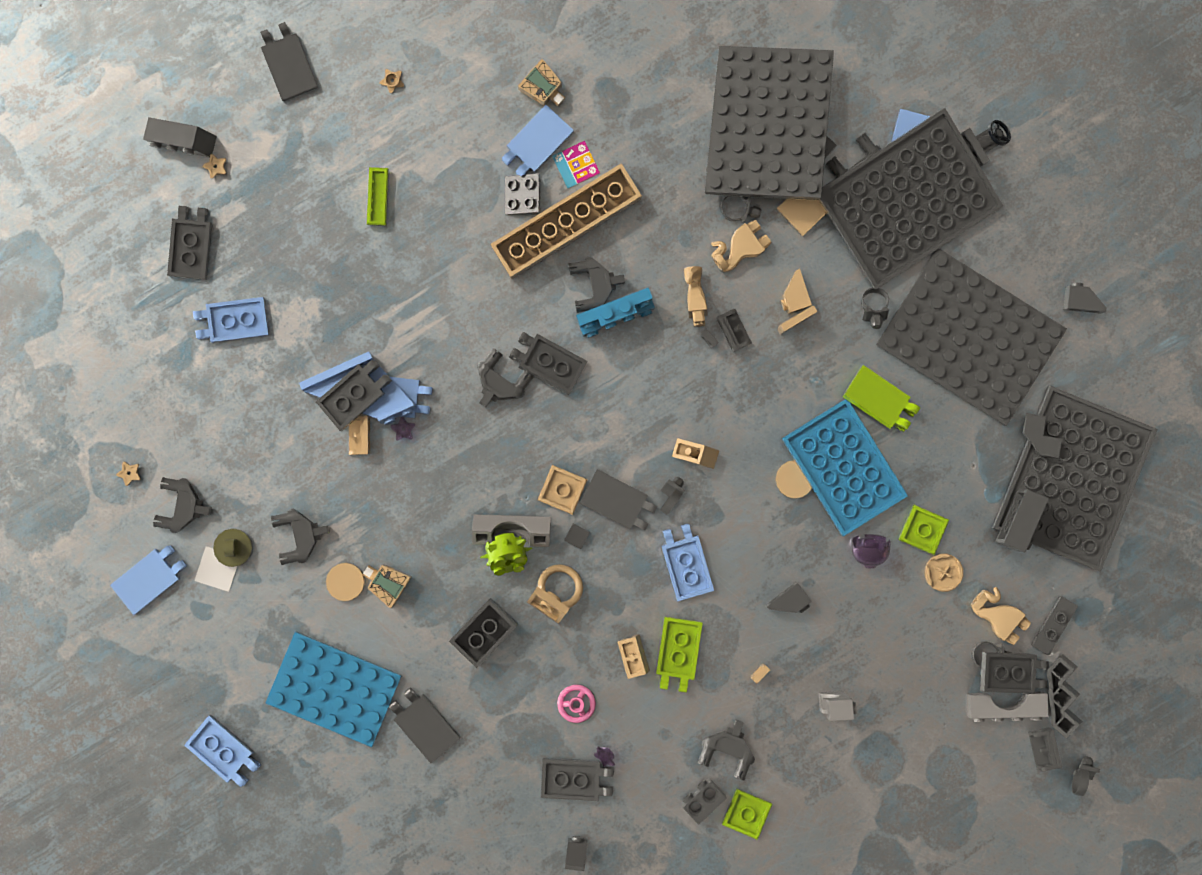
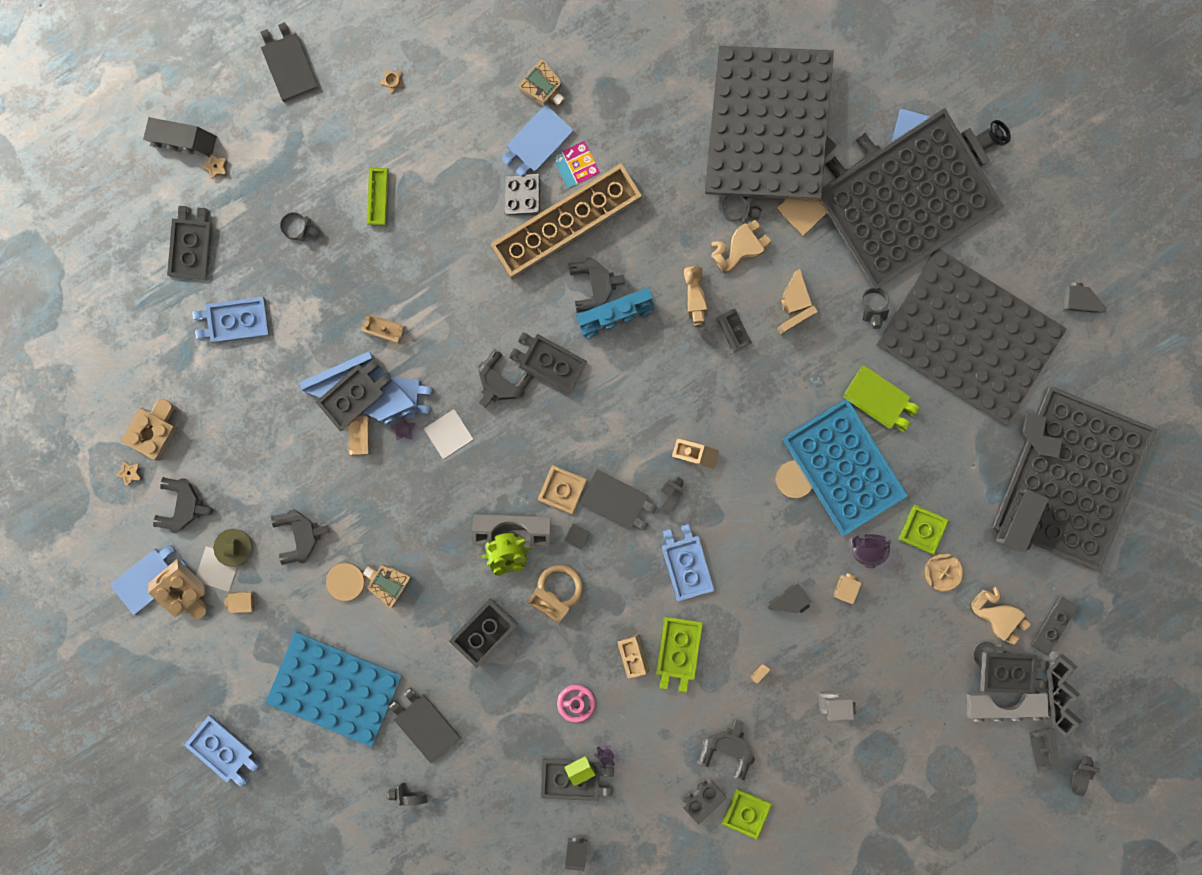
(151, 431): none -> tan brick
(178, 591): none -> tan brick
(240, 602): none -> tan brick
(312, 231): none -> dark grey piece
(383, 328): none -> tan hinge
(404, 798): none -> dark grey piece
(448, 434): none -> white sticker
(580, 771): none -> lime piece
(847, 588): none -> tan brick

